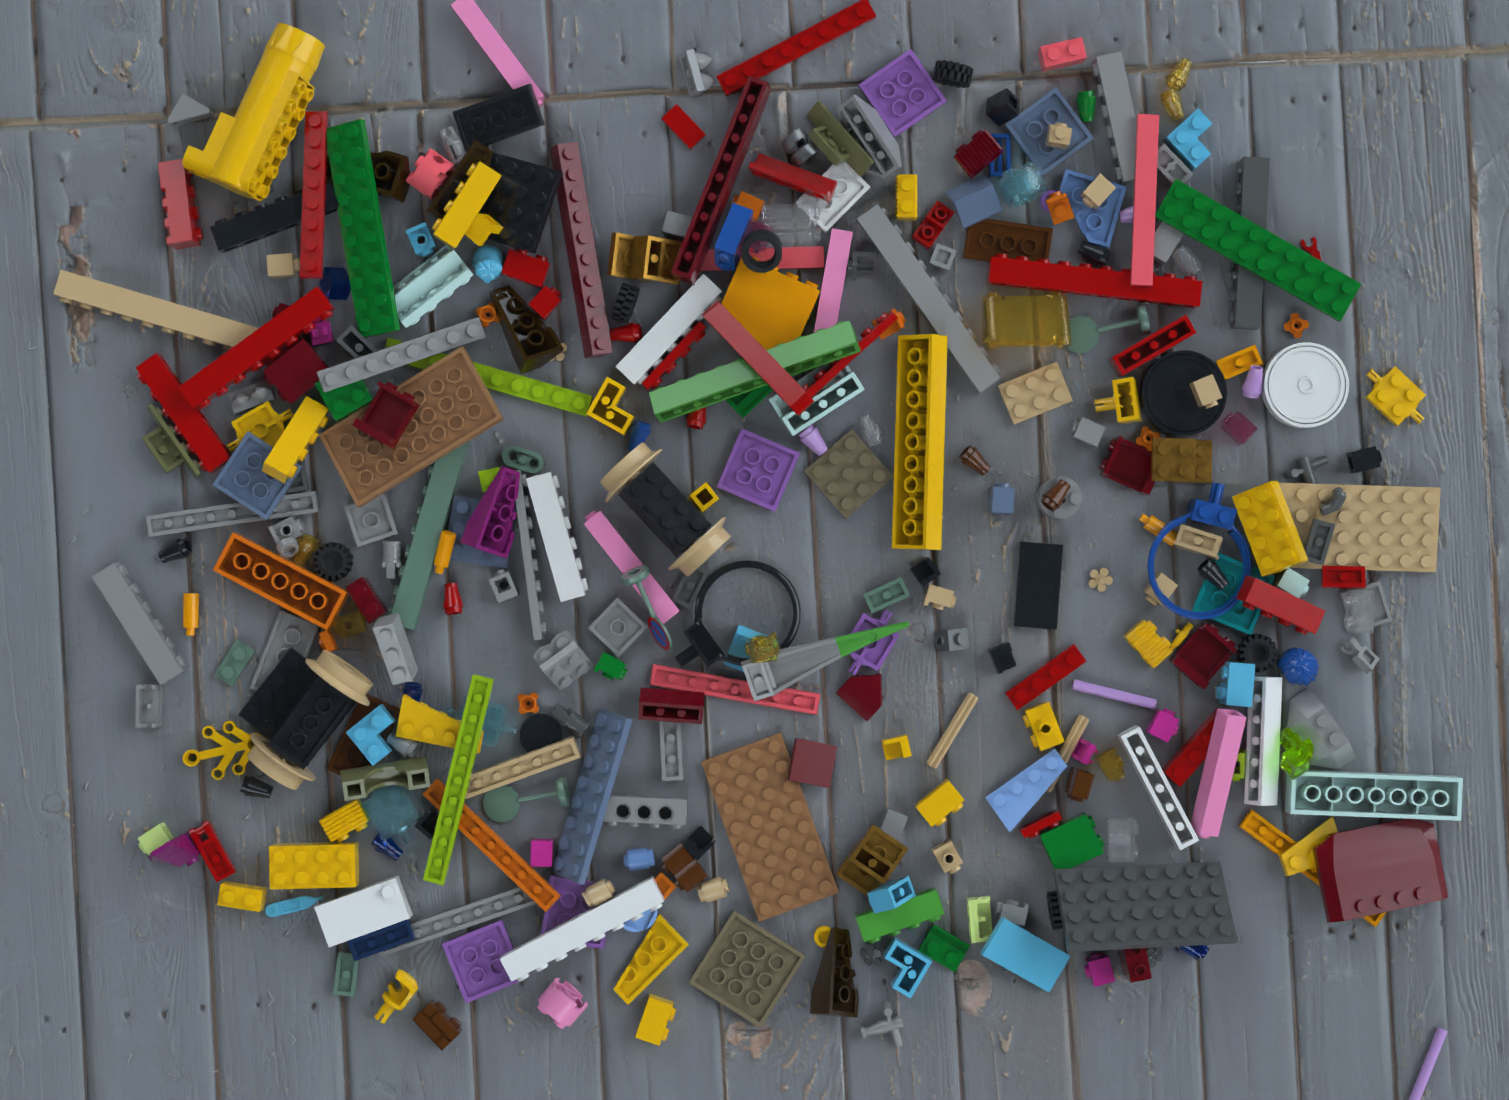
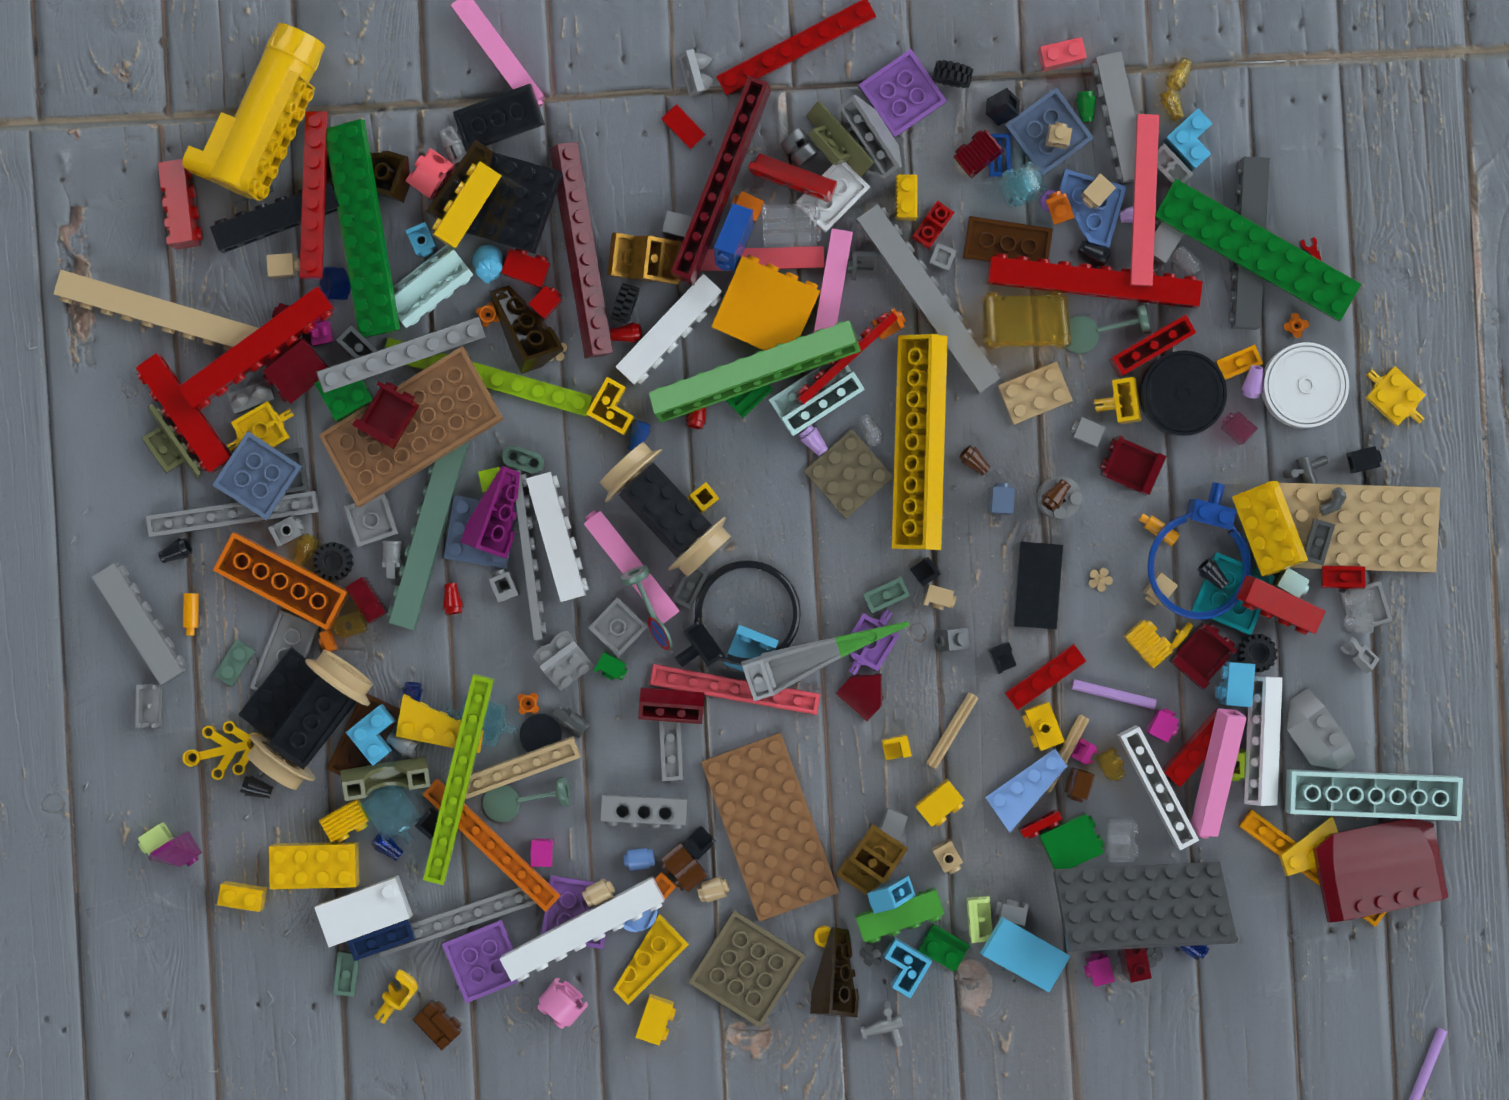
(188, 111): light grey slope -> none
(212, 851): red plate -> none
(287, 547): light grey tile -> none
(291, 905): medium azure piece -> none
(295, 439): yellow brick -> none
(395, 649): light grey brick -> none
(444, 550): light orange cylinder -> none
(482, 227): yellow panel -> none
(591, 796): sand blue plate -> none
(680, 350): red plate -> none
(755, 225): clear pink brick -> none
(758, 358): red beam -> none
(758, 470): medium lavender plate -> none
(761, 266): black tyre -> none
(763, 648): clear yellow brick -> none
(812, 763): dark red tile -> none
(974, 201): sand blue slope -> none
(1054, 910): black tyre -> none
(1146, 432): orange plate -> none
(1181, 460): pearl gold bracket -> none
(1198, 542): tan panel -> none
(1206, 391): tan brick -> none
(1298, 666): blue hair -> none
(1298, 754): clear neon green brick -> none

